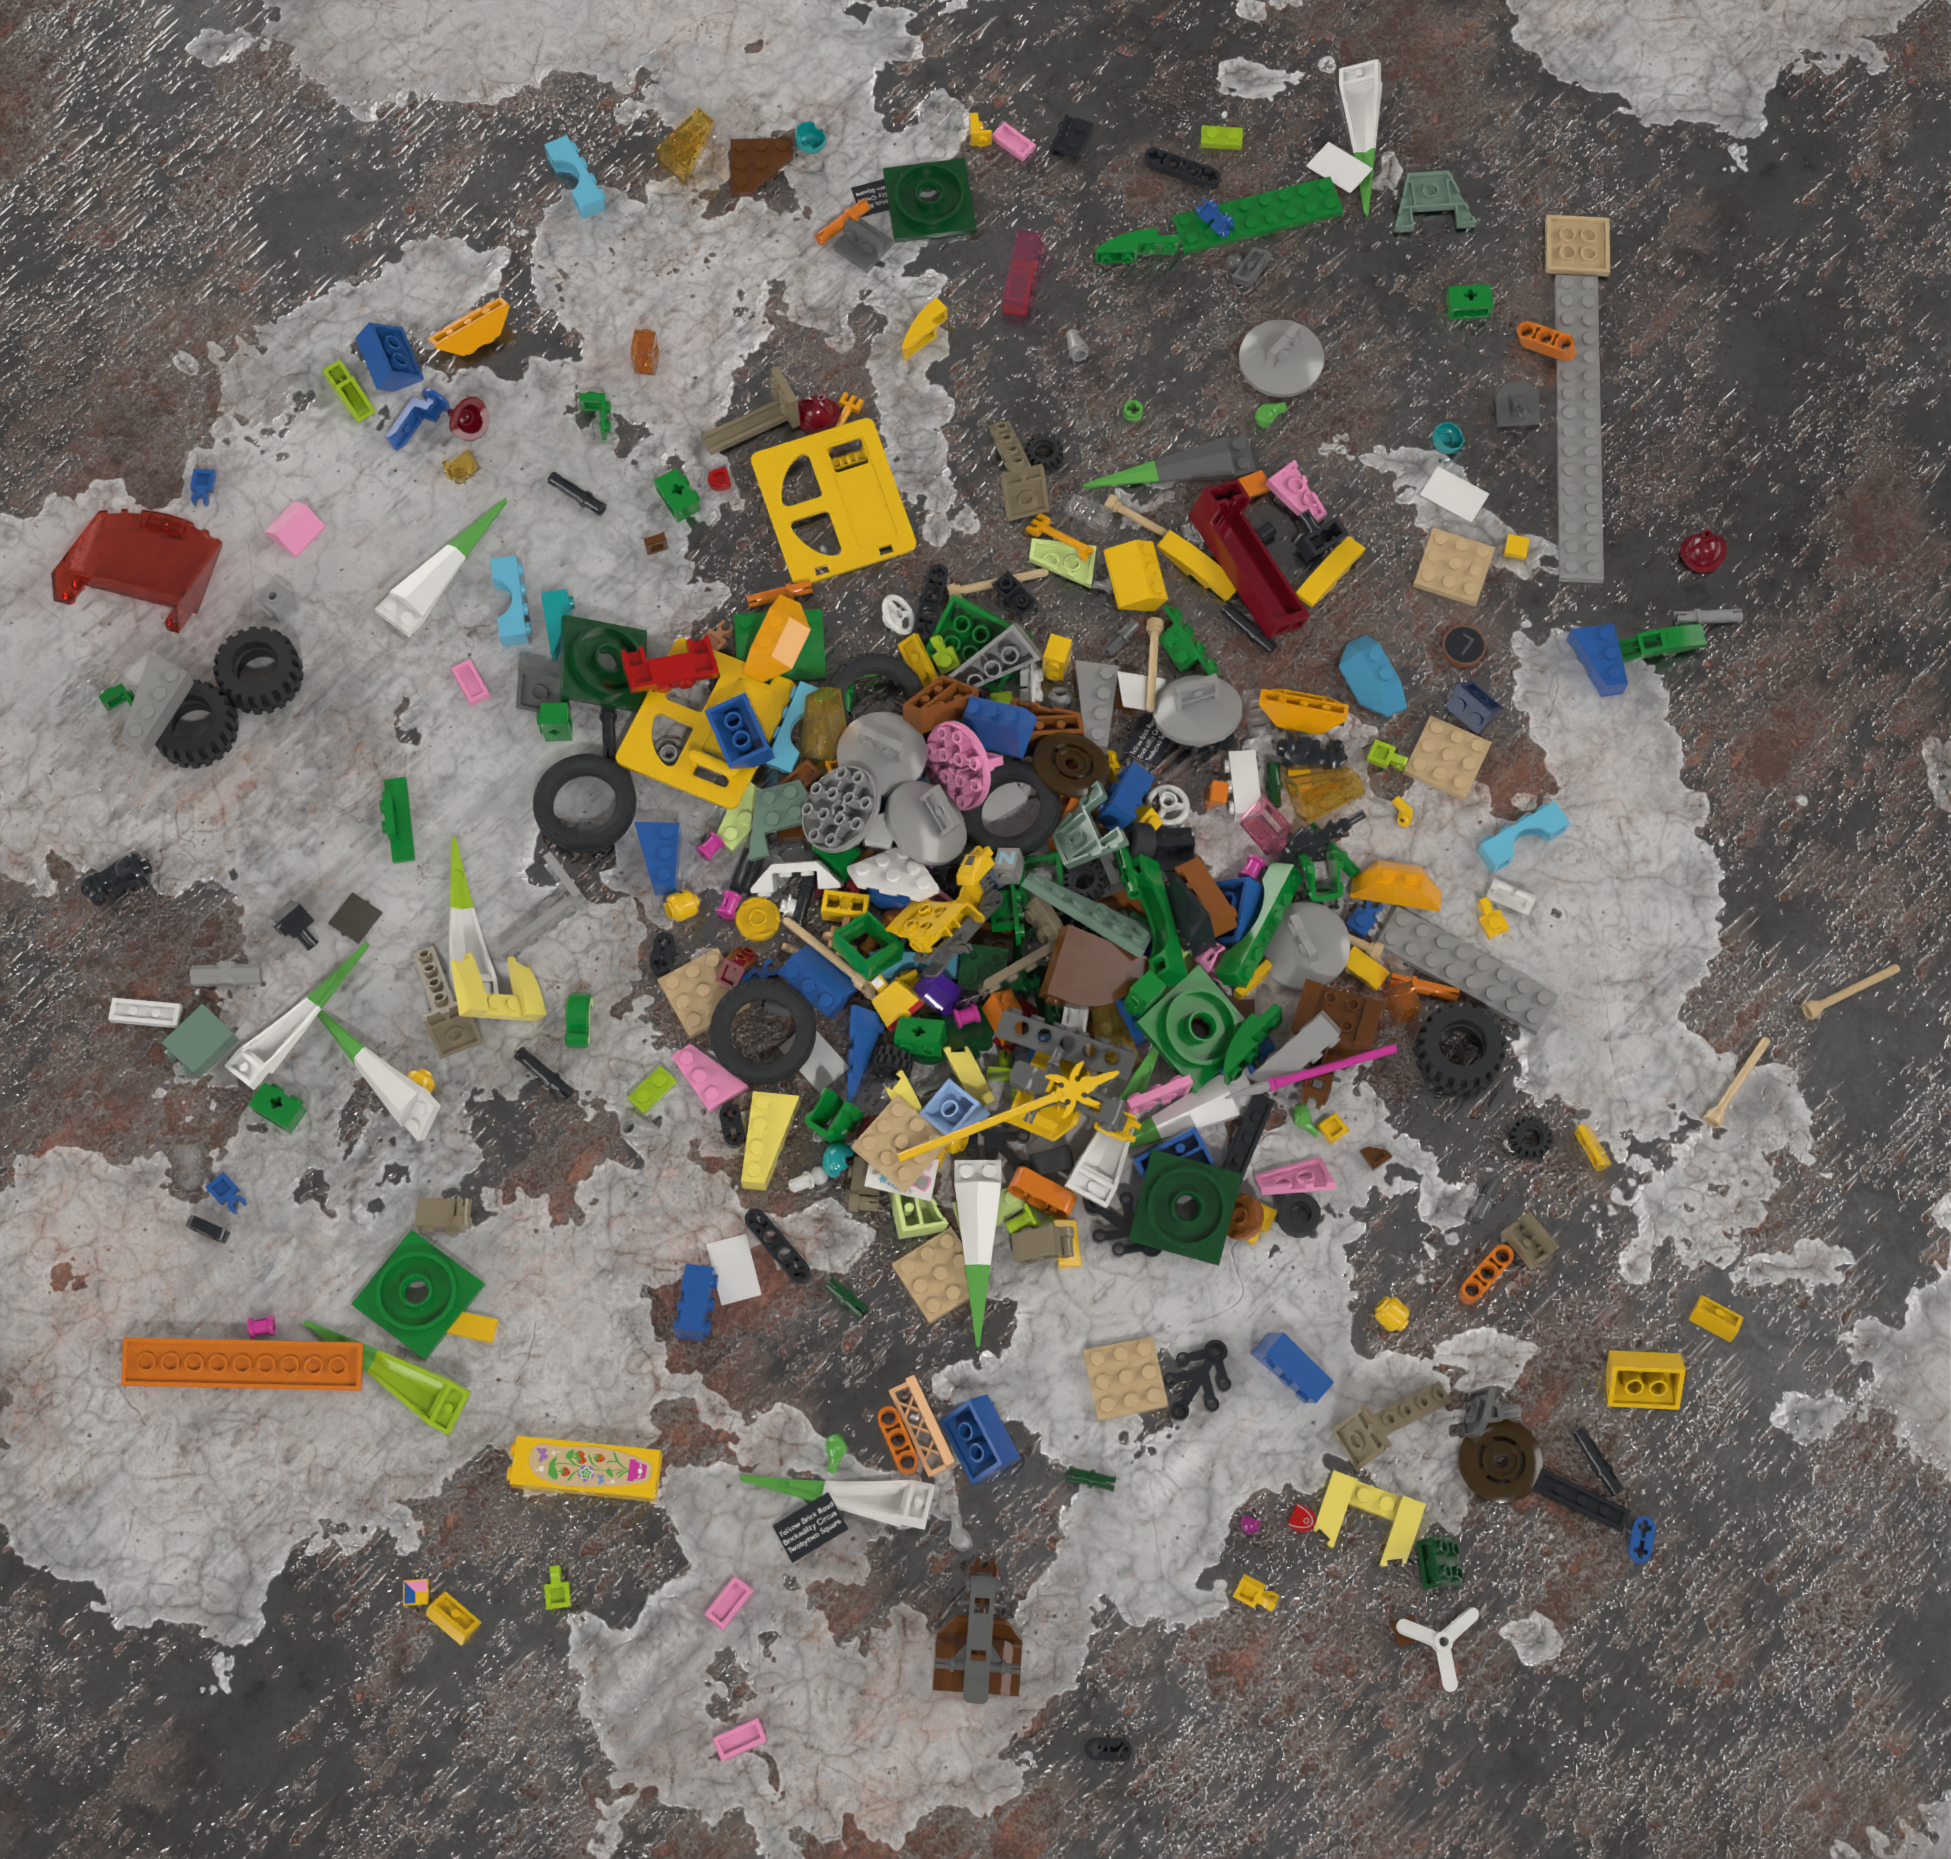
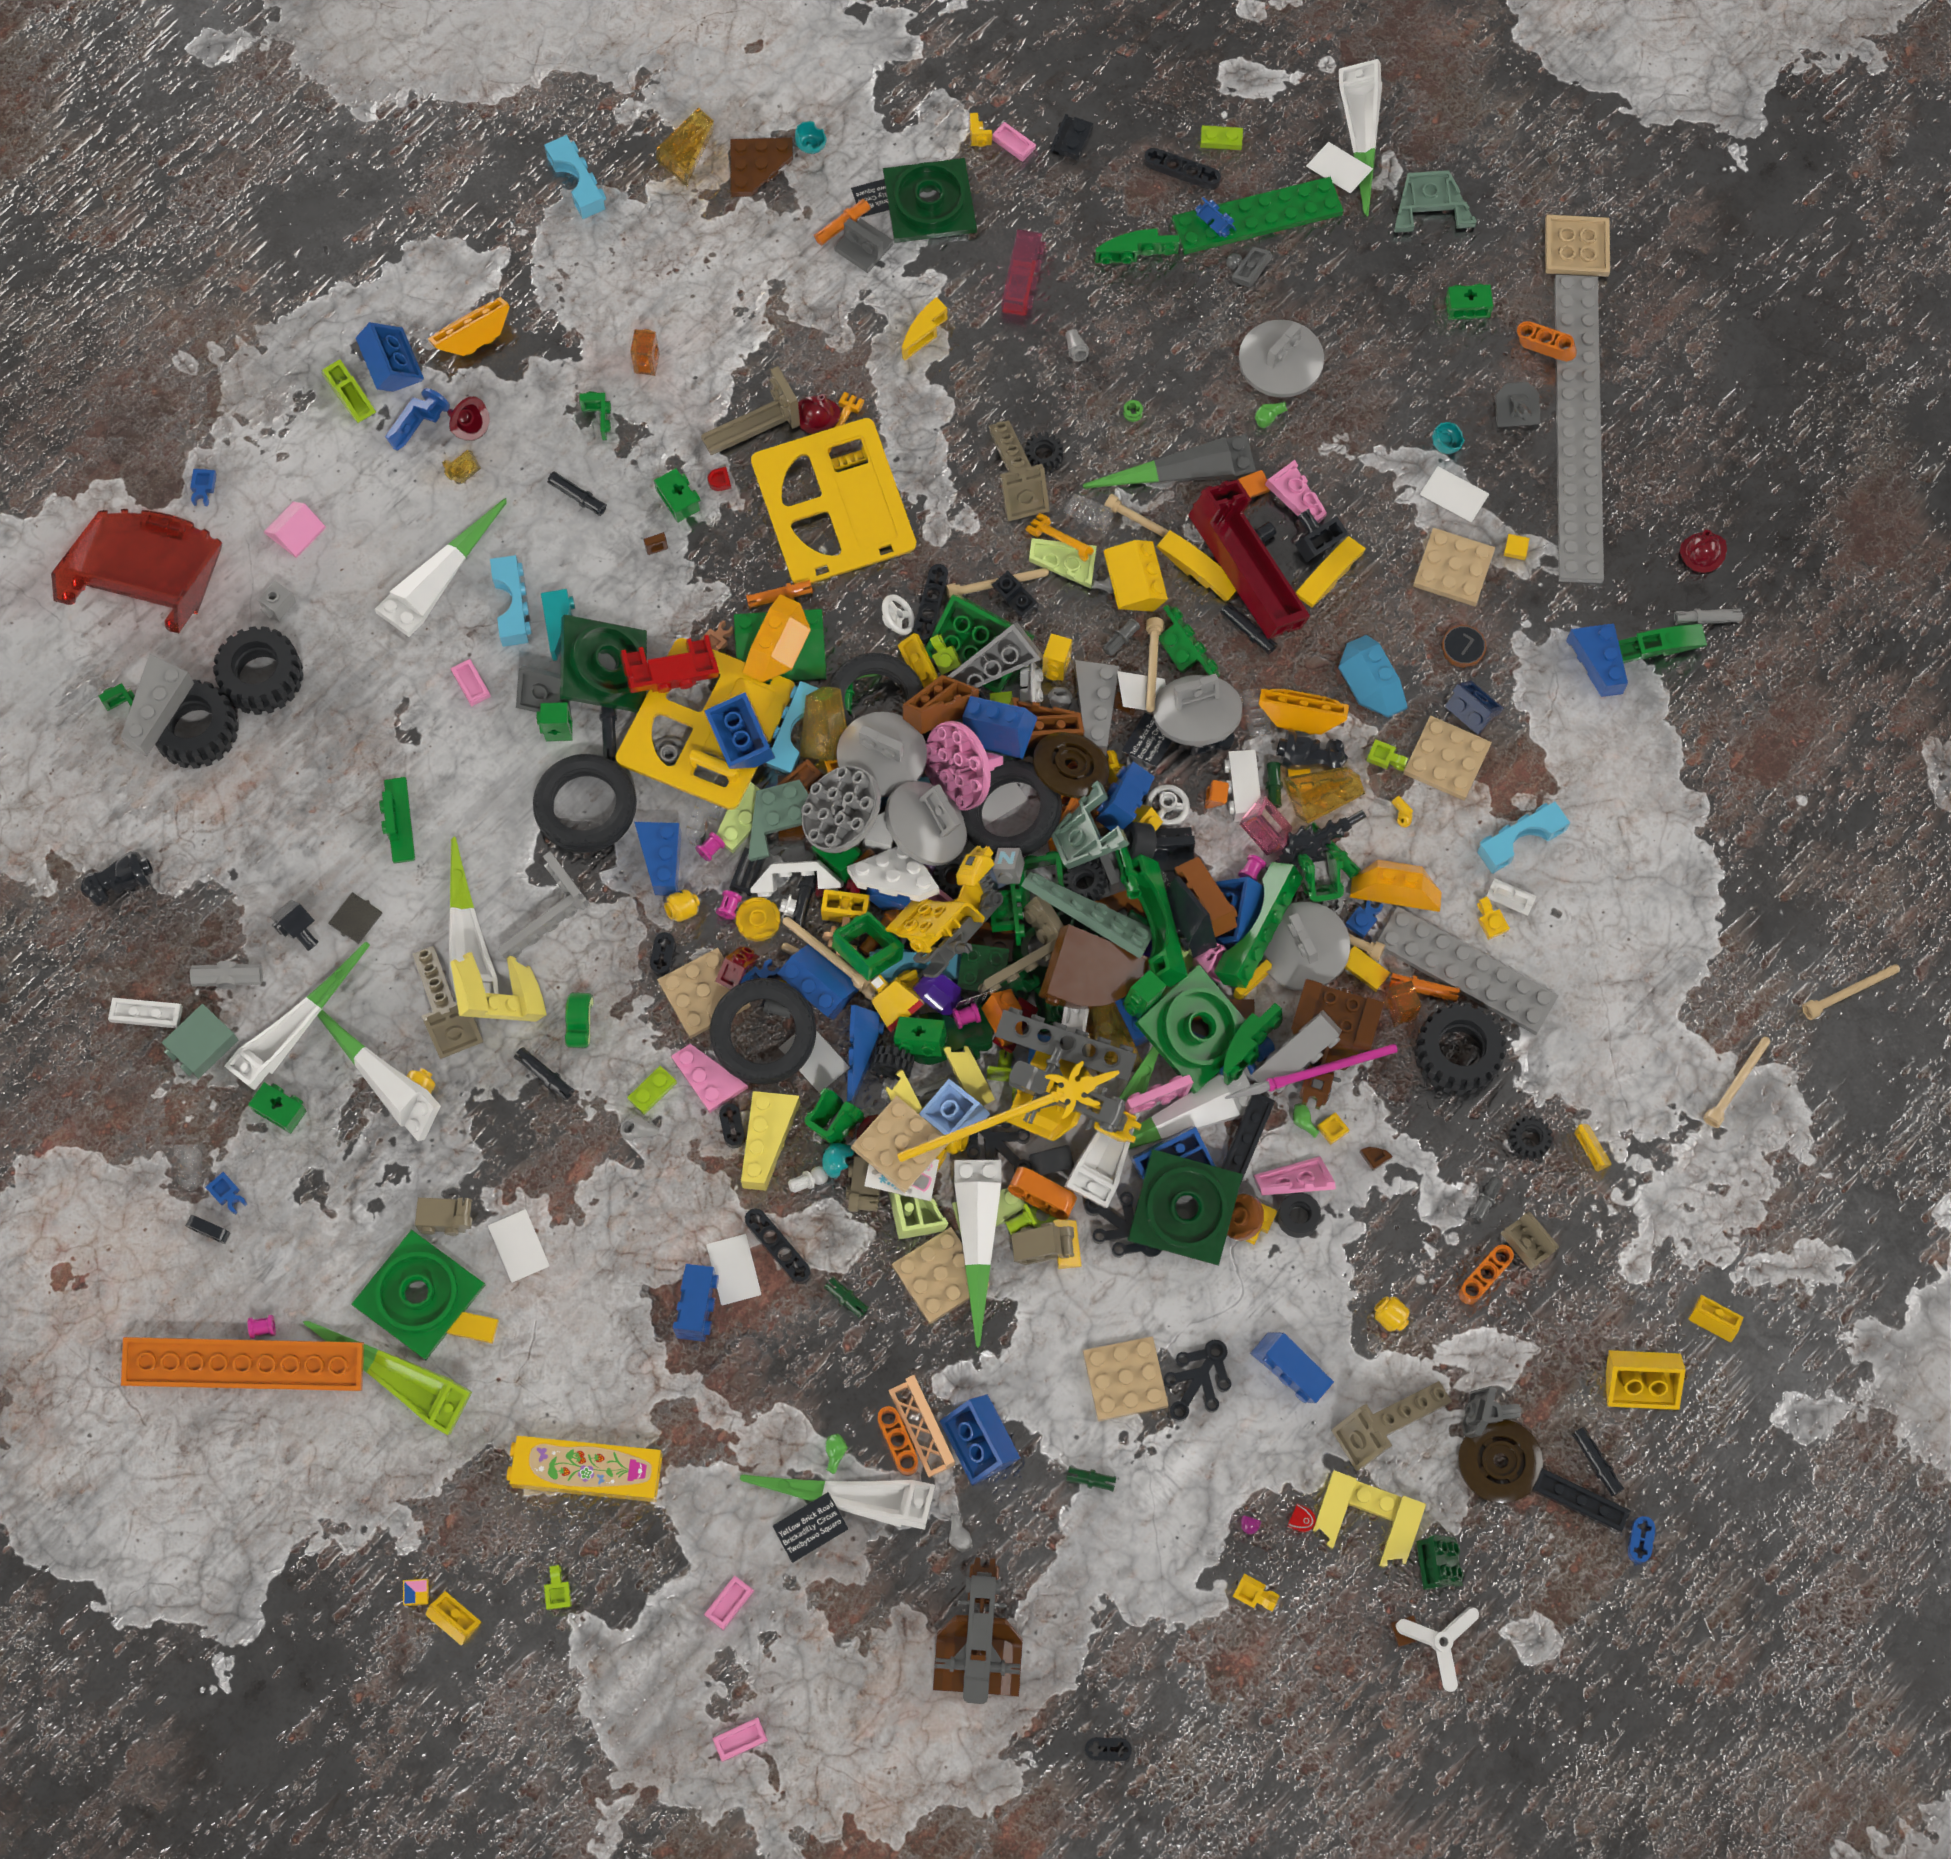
(518, 1245): none -> white sticker

